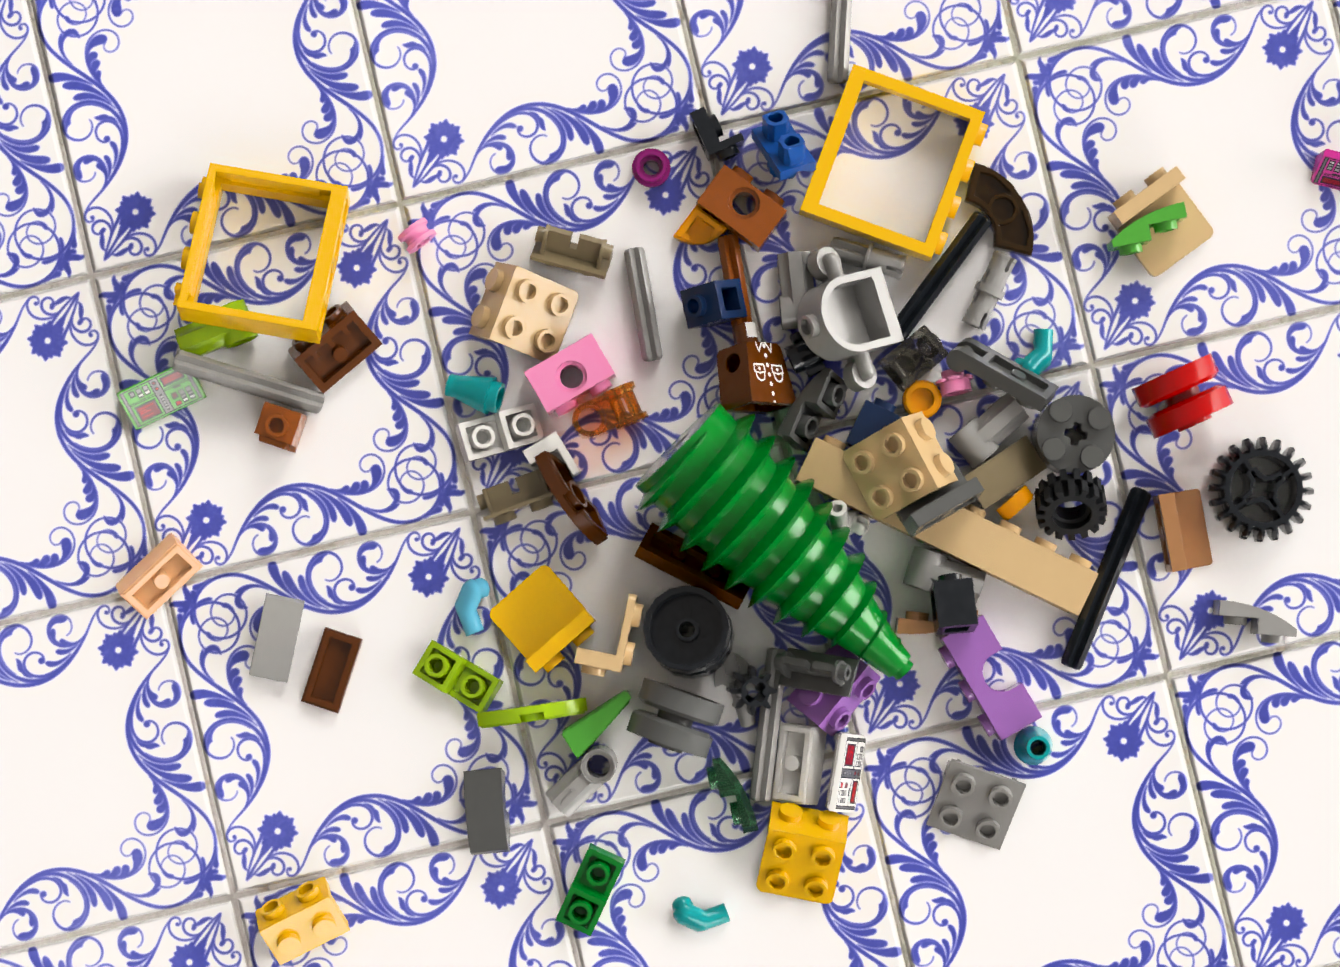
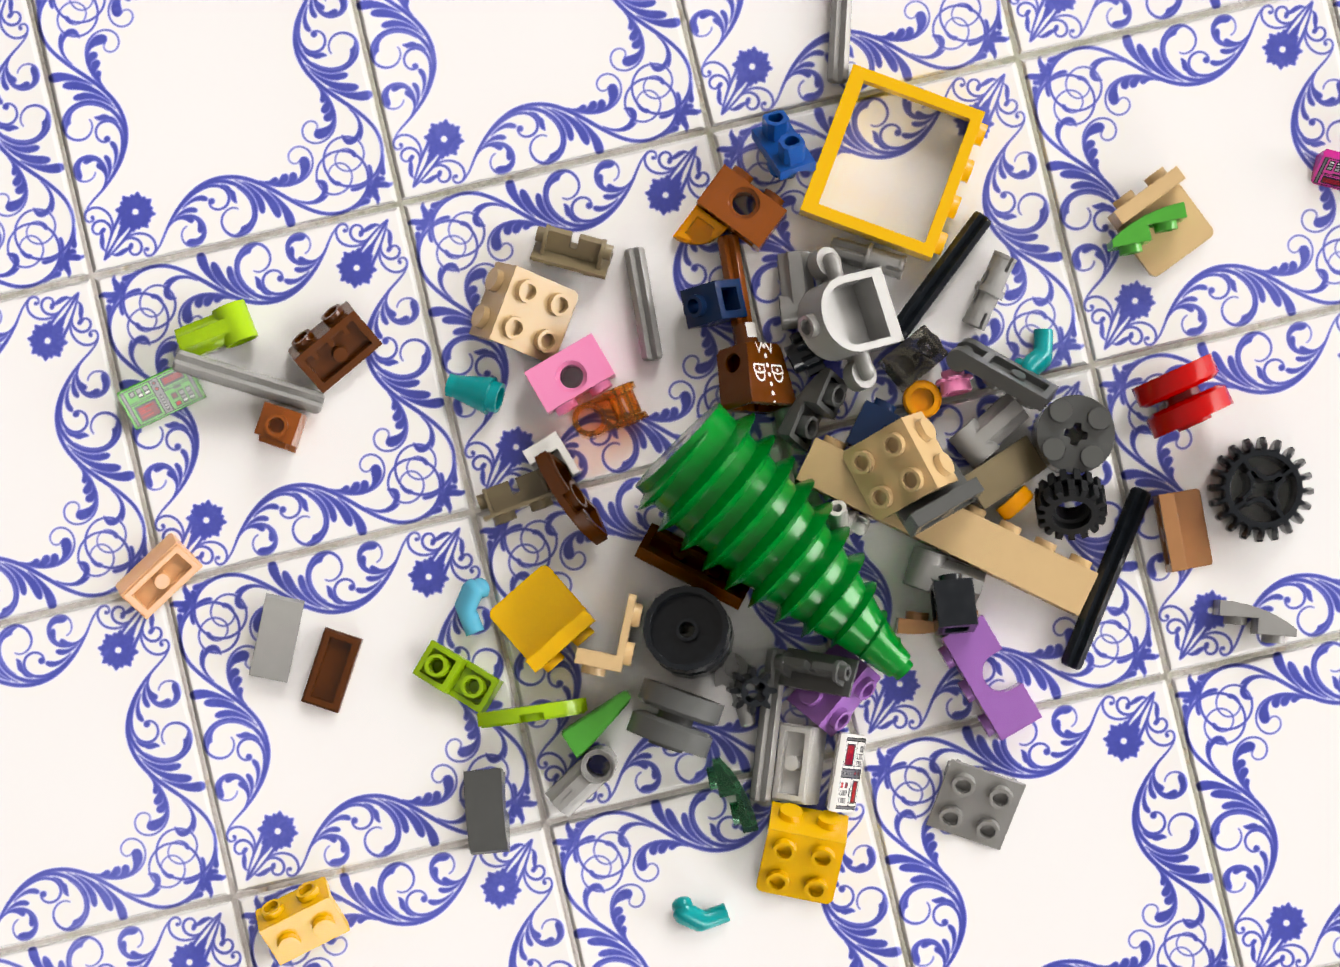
(275, 187): yellow window -> none
(417, 235): bright pink bush -> none
(499, 432): white slope -> none
(590, 889): green slope -> none
(642, 159): magenta plate -> none
(708, 130): black bracket -> none
(1004, 208): dark brown tile -> none
(1023, 743): teal cone -> none

